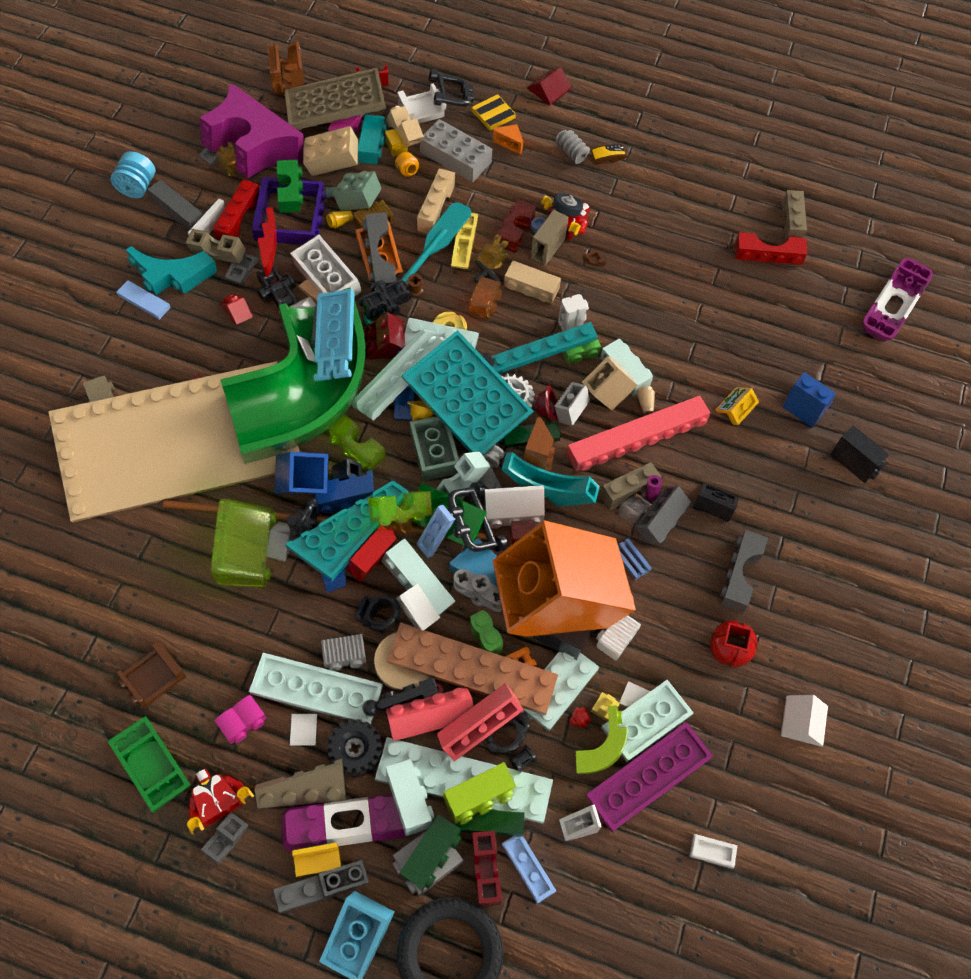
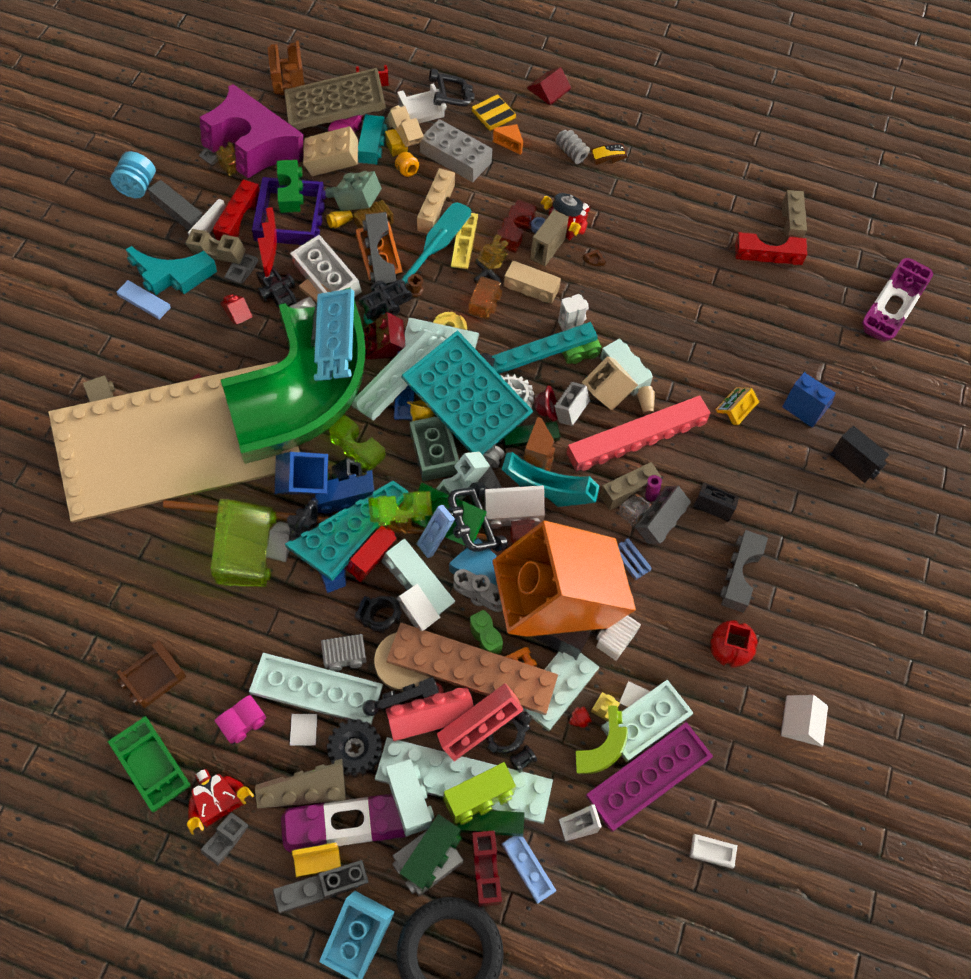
(307, 349): white sticker -> none

